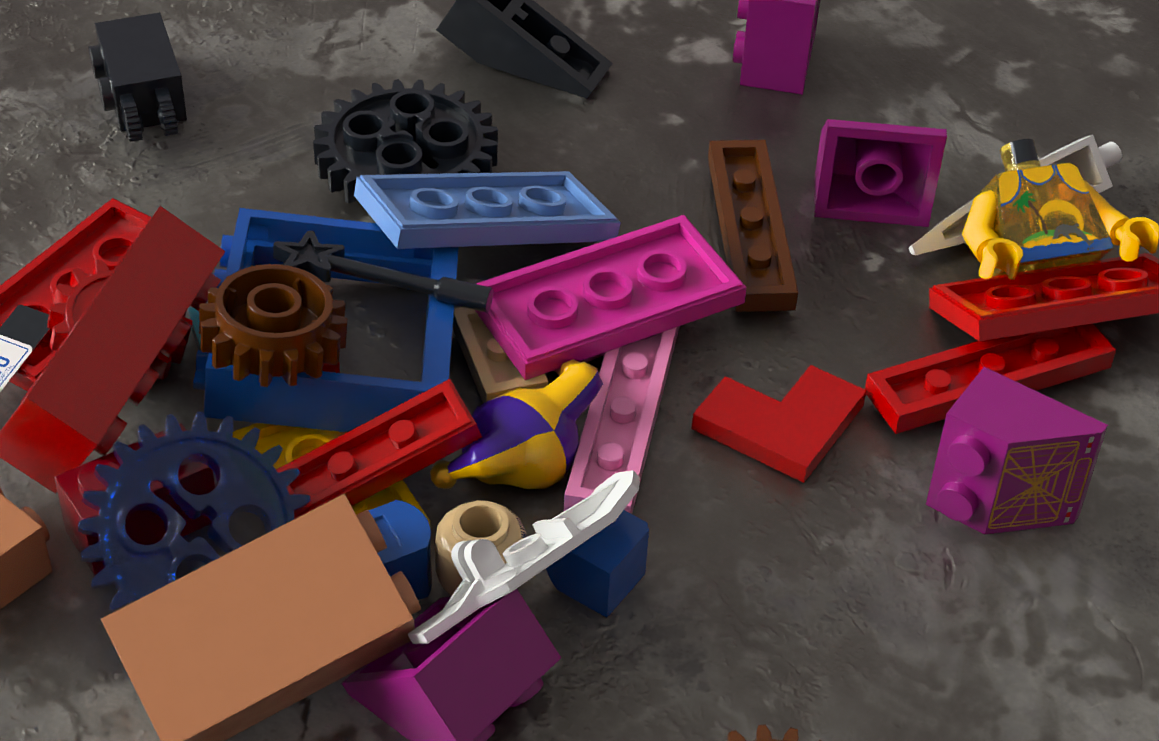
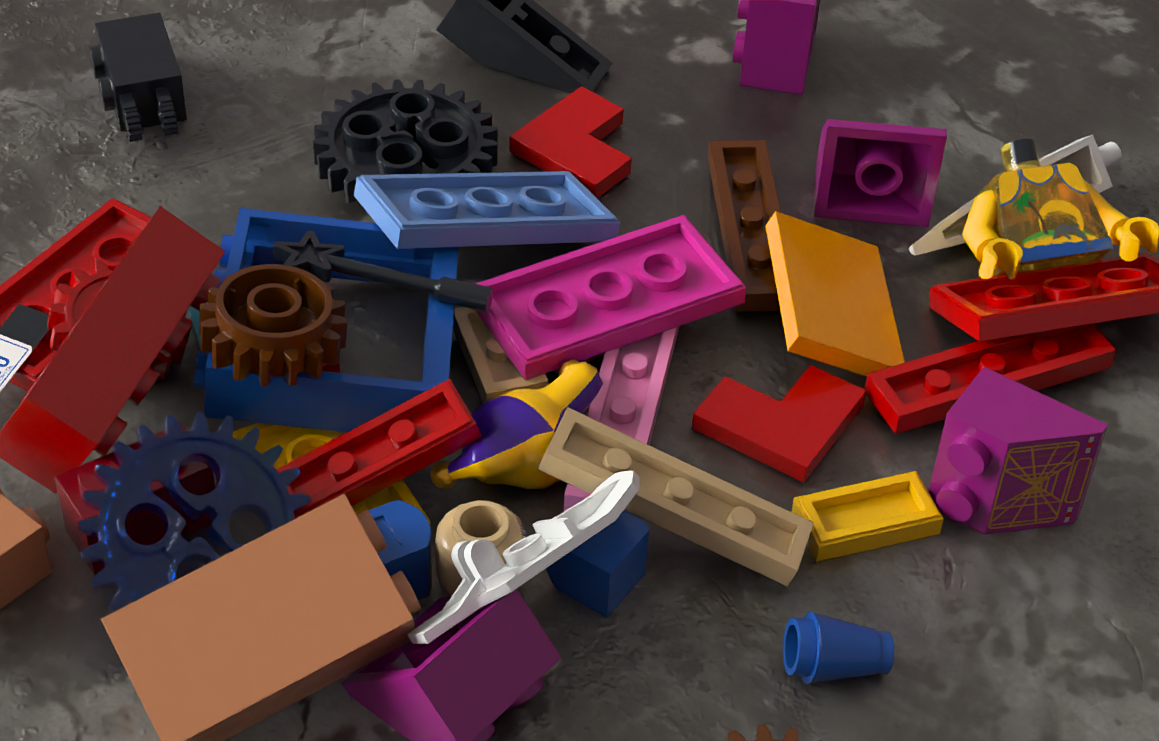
(570, 138): none -> red tile
(681, 497): none -> tan plate
(832, 297): none -> light orange tile
(834, 649): none -> blue cone
(868, 515): none -> yellow tile

